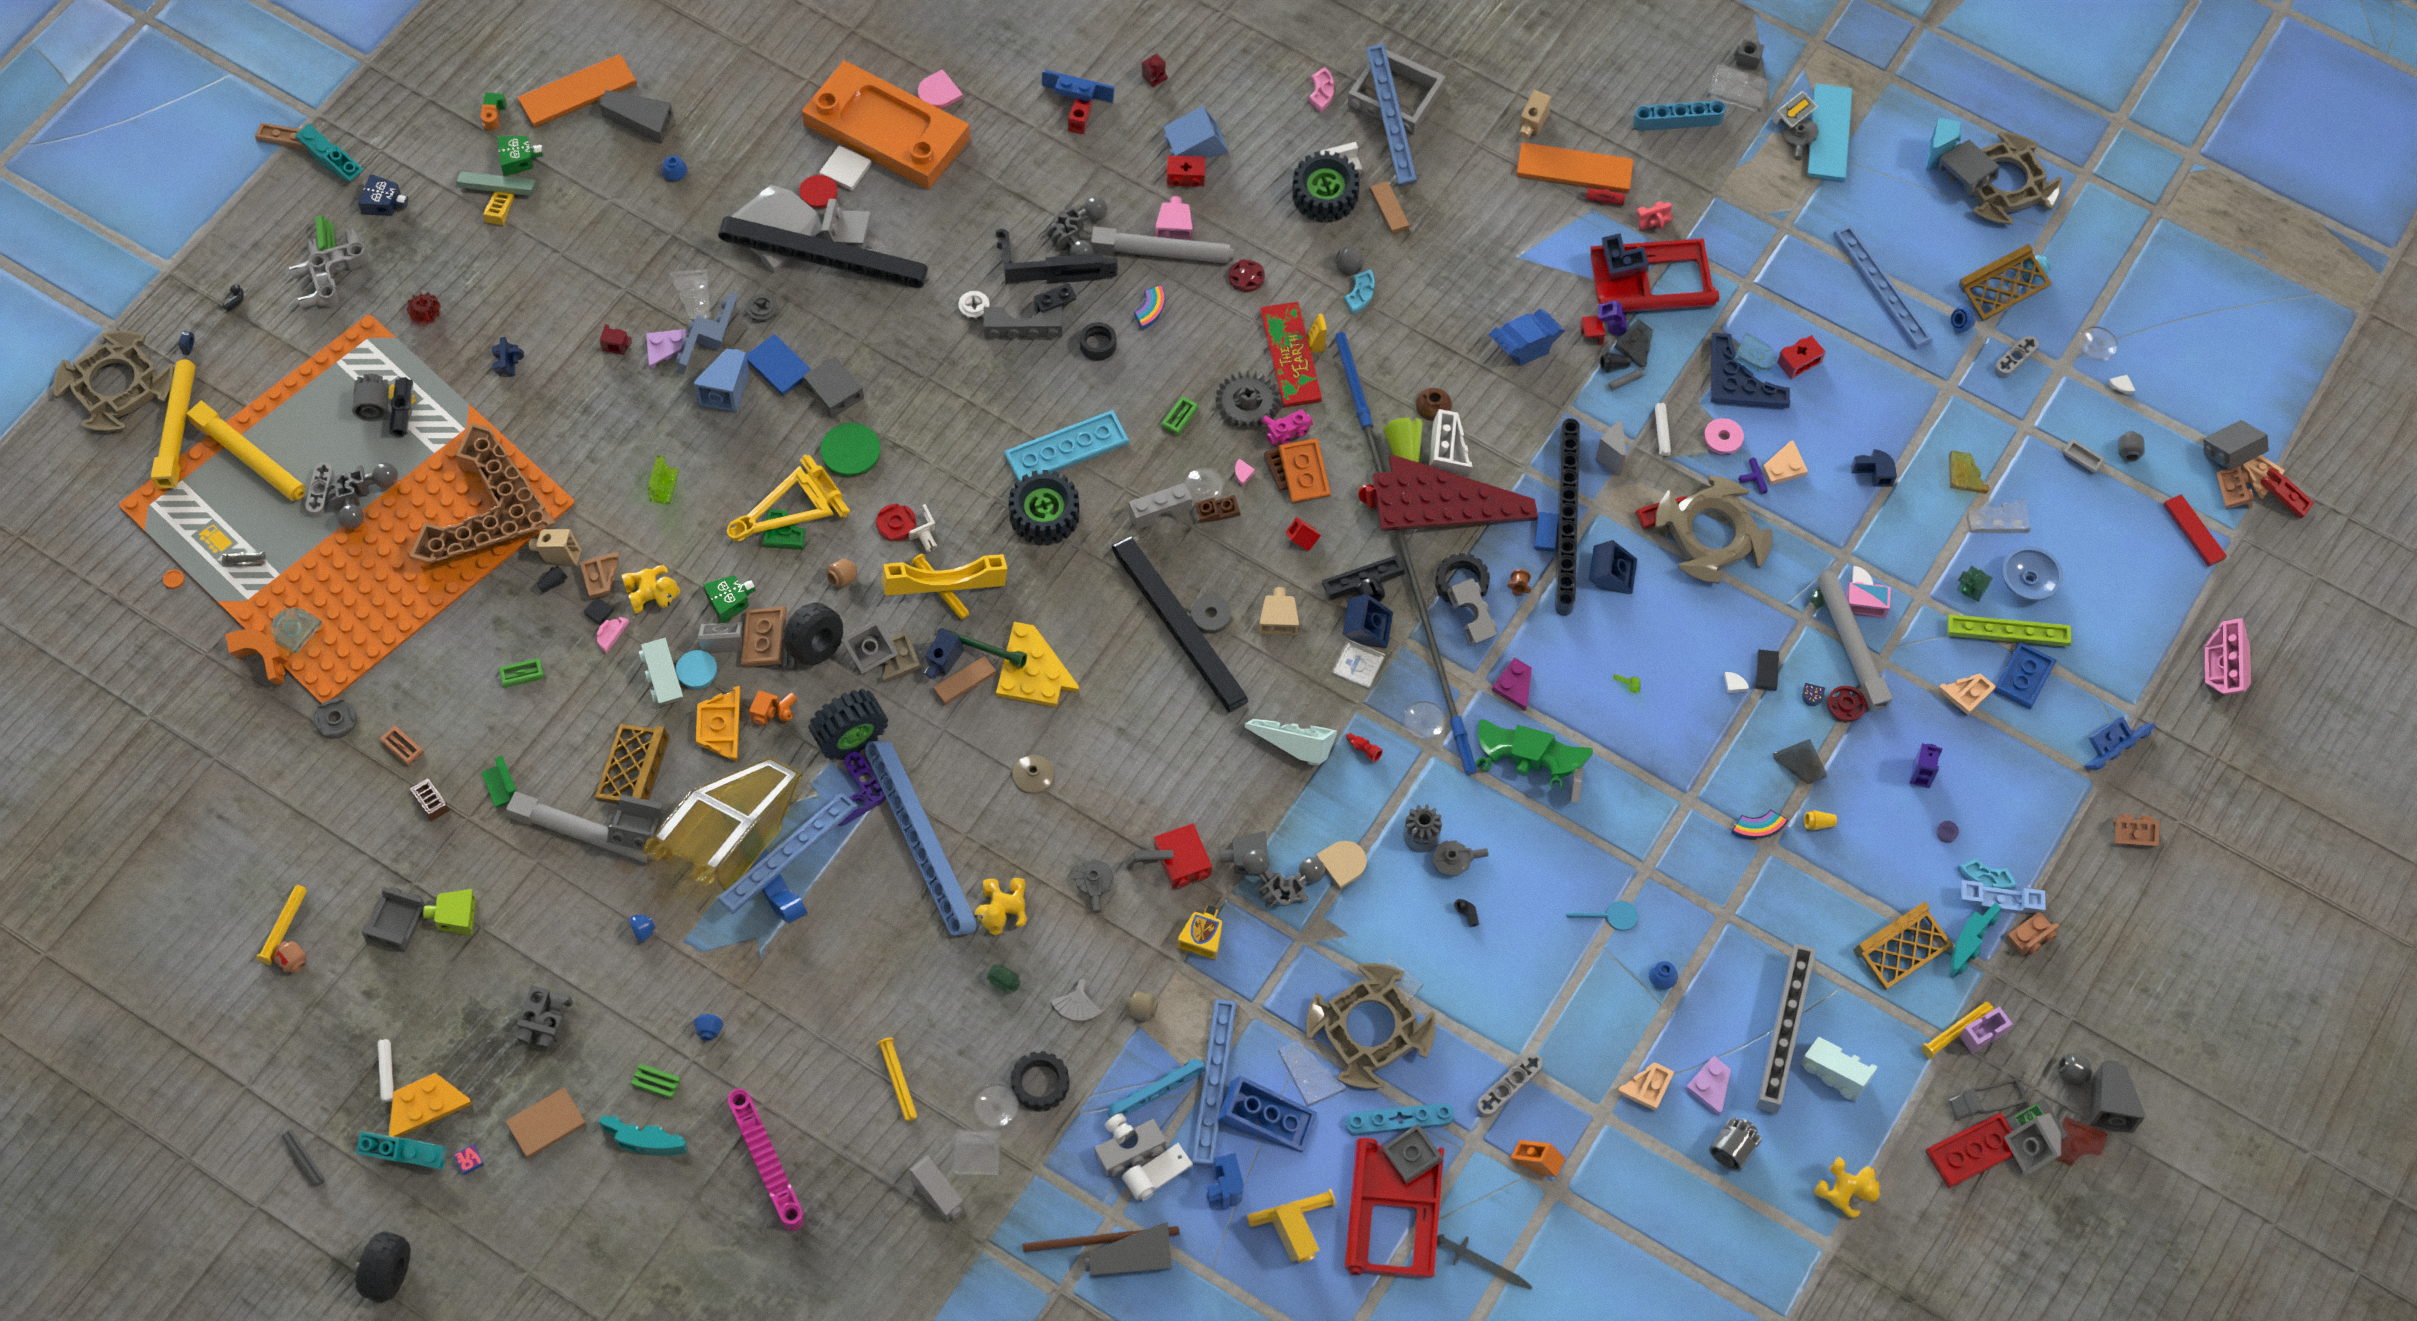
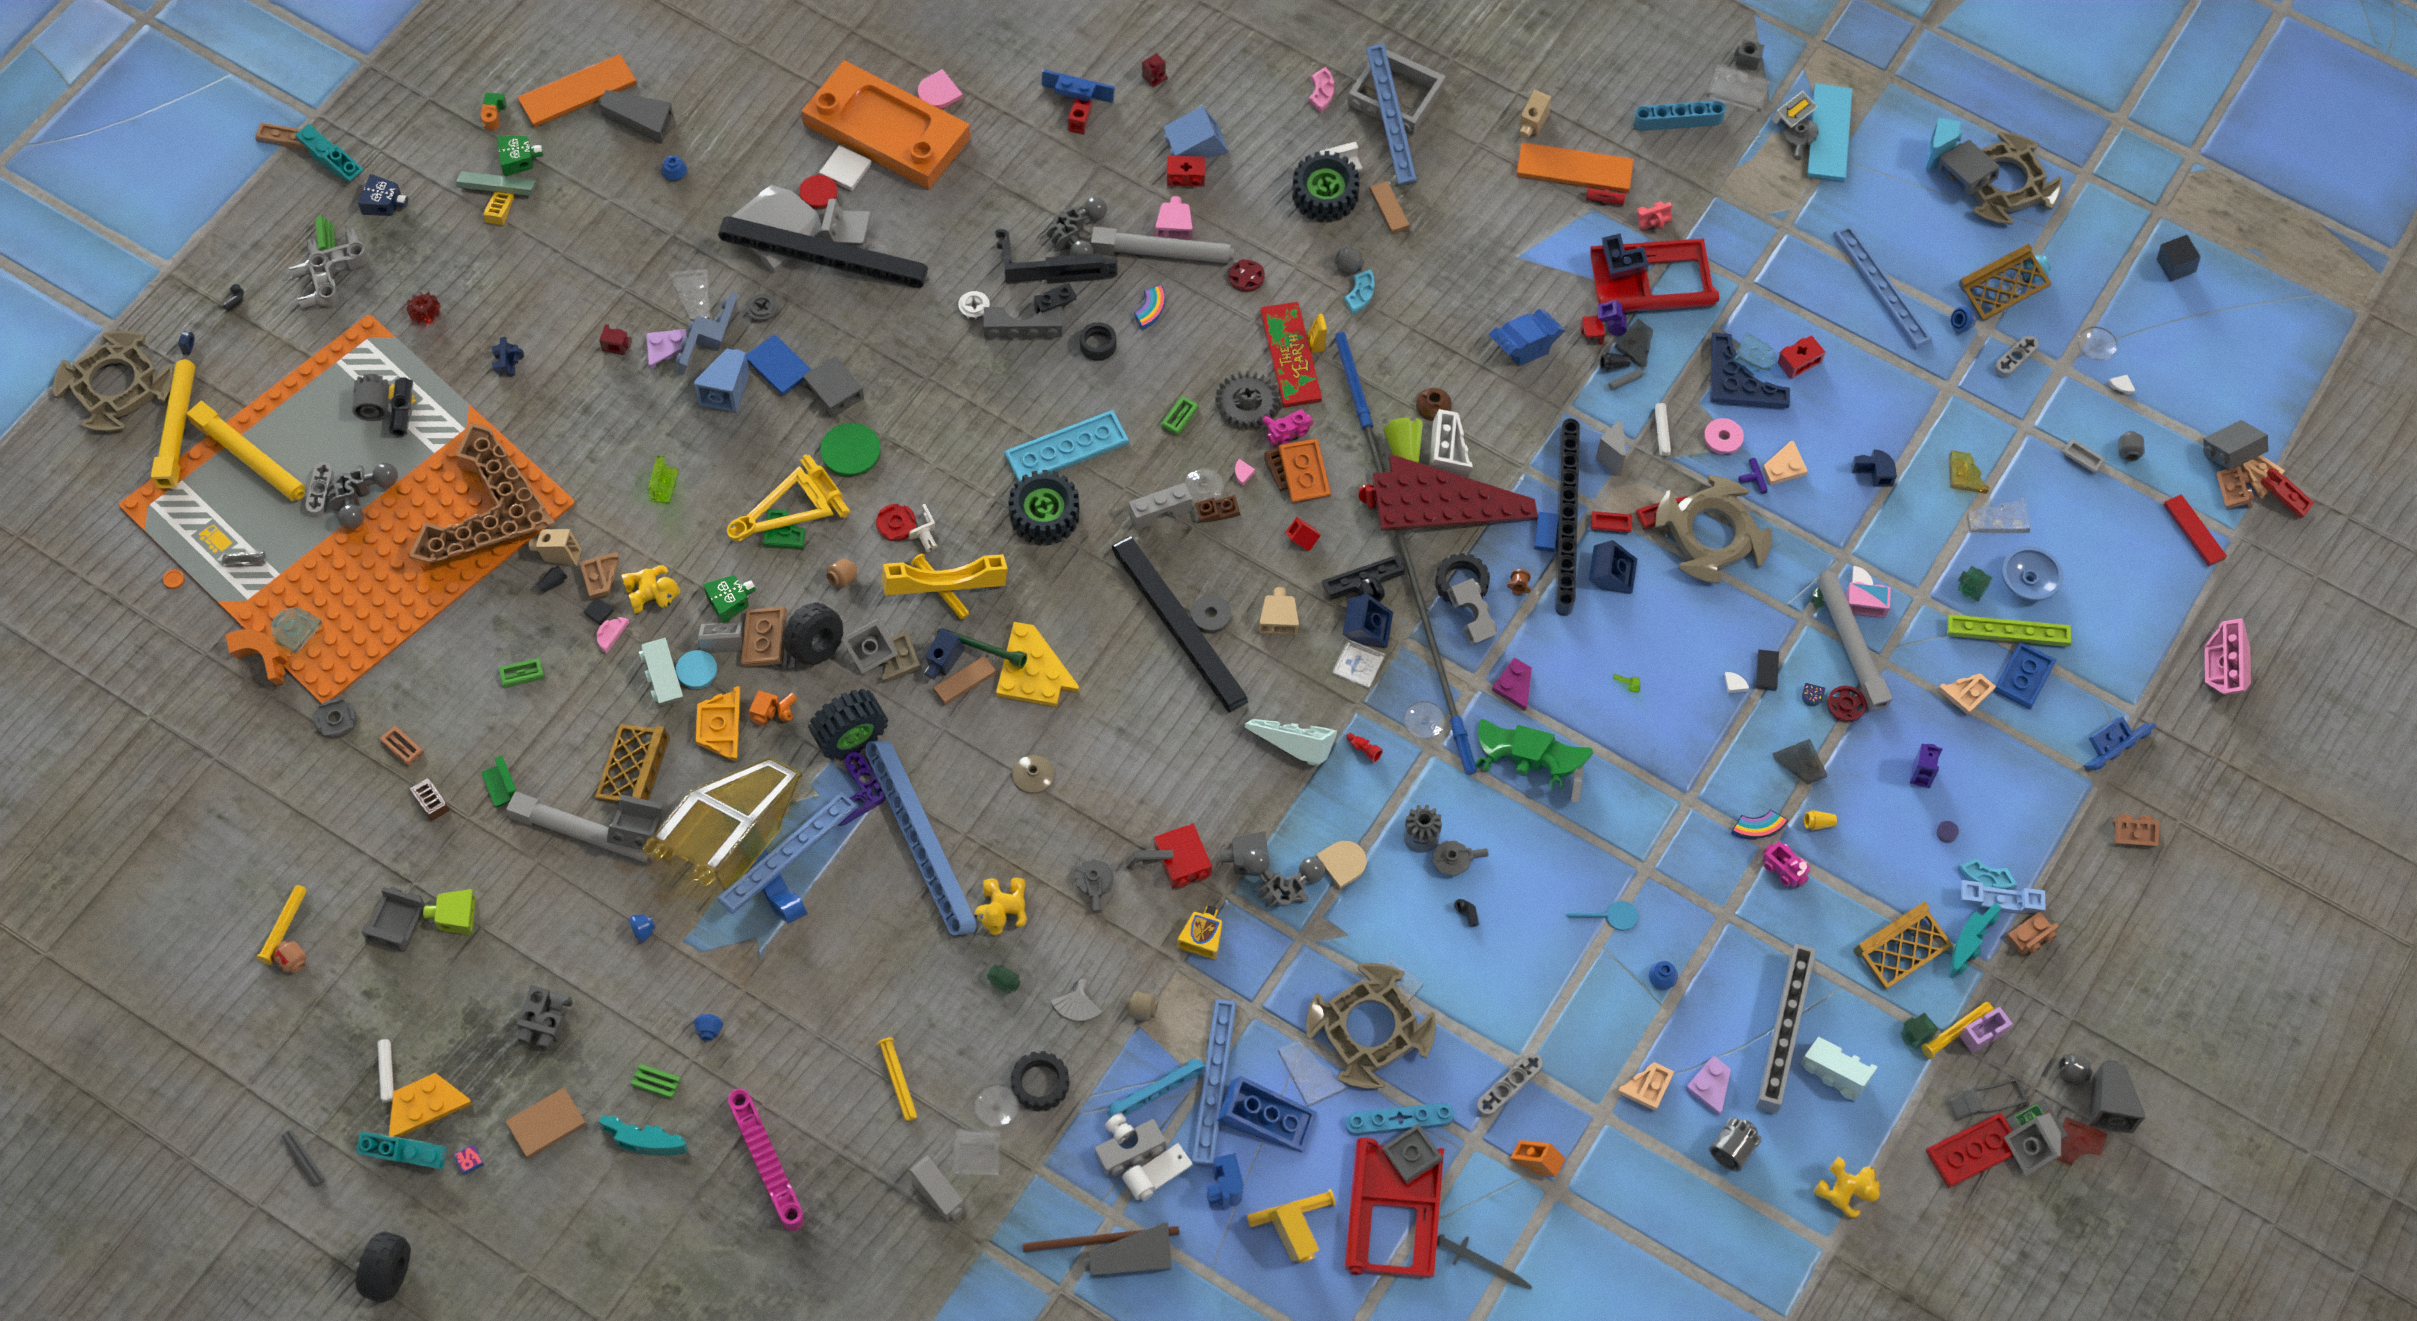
(1611, 522): none -> red tile
(1789, 867): none -> dark pink brick
(1918, 1031): none -> clear green brick
(2178, 258): none -> black head

